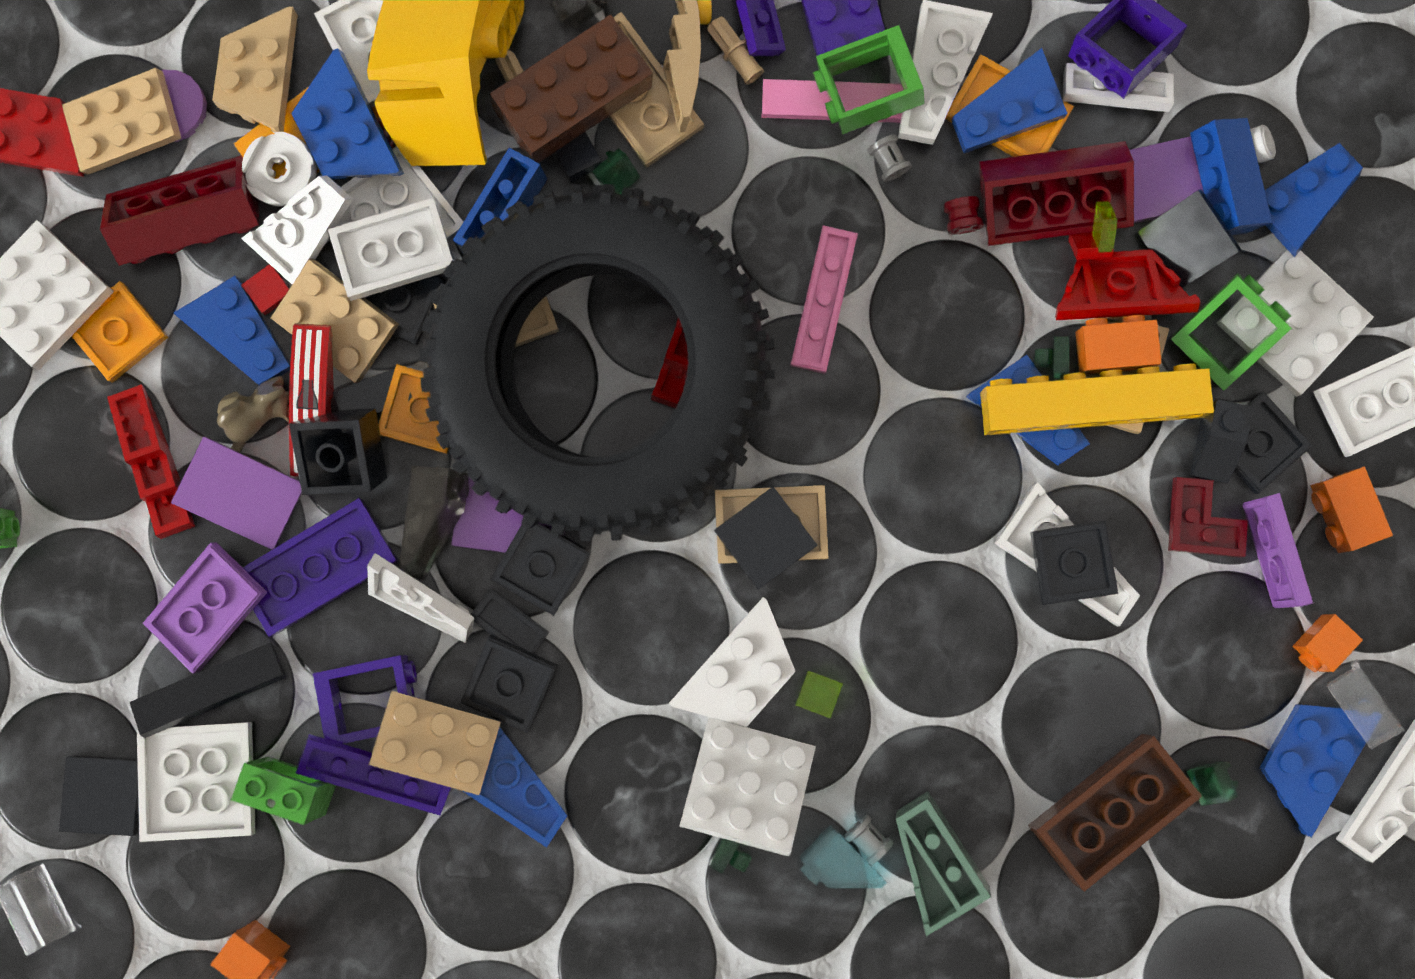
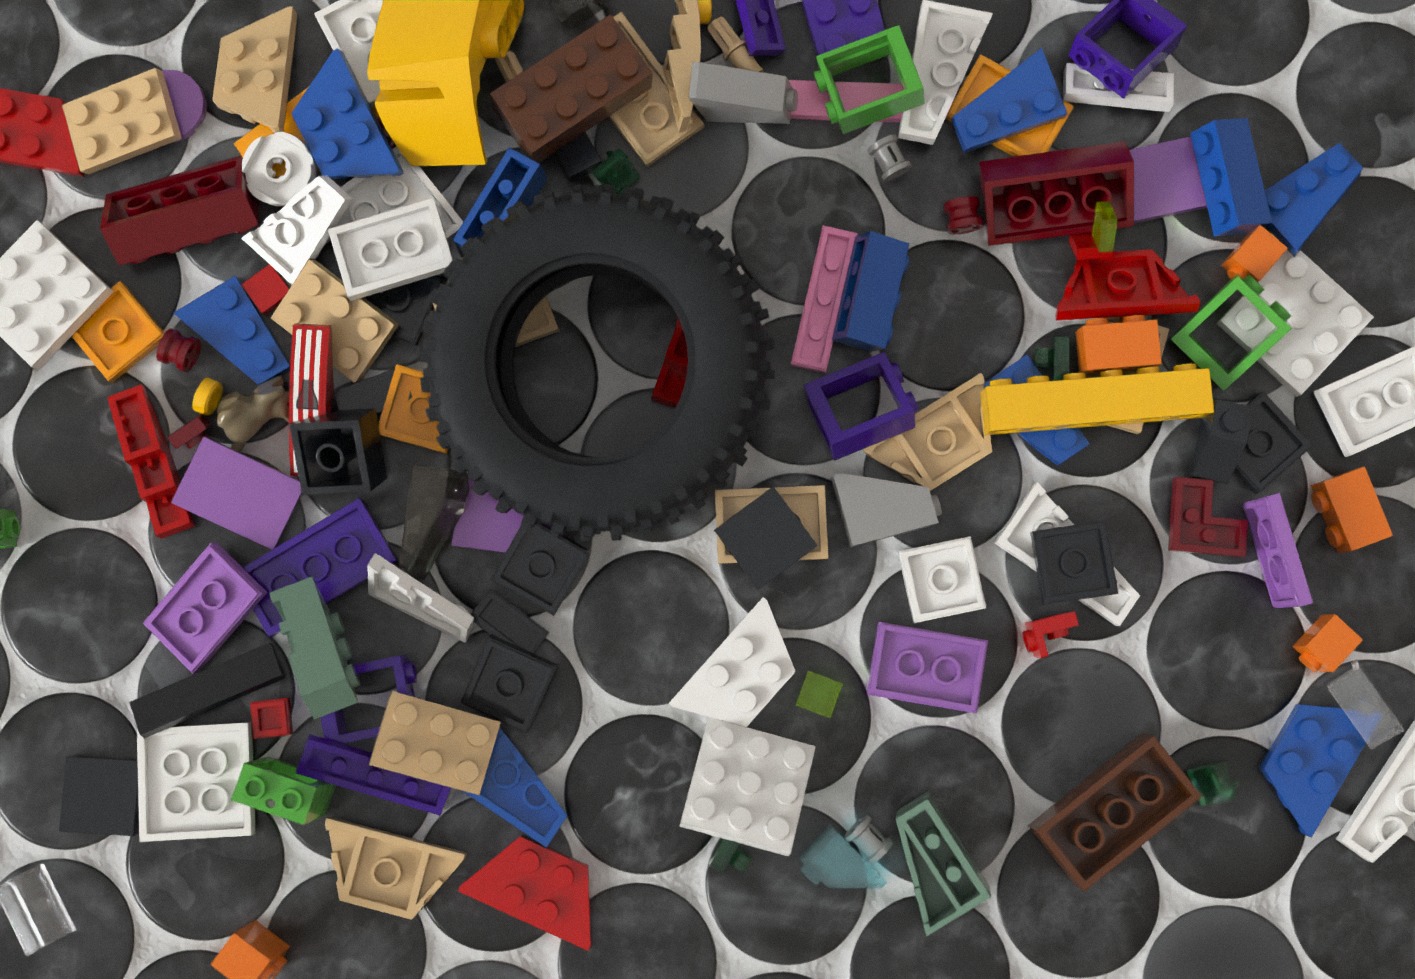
(178, 350): none -> dark red wheel
(190, 433): none -> dark red plate
(207, 396): none -> yellow tile
(271, 718): none -> red tile
(316, 648): none -> sand green wedge
(387, 868): none -> tan wing
(537, 888): none -> red wing
(741, 95): none -> light grey slope
(871, 292): none -> blue brick
(872, 431): none -> dark purple window
(882, 508): none -> light grey slope
(927, 667): none -> medium lavender tile
(941, 579): none -> white tile
(944, 439): none -> tan wing
(1054, 626): none -> red bracket
(1190, 238): tile -> none
(1254, 255): none -> orange brick
(1263, 143): white tile -> none

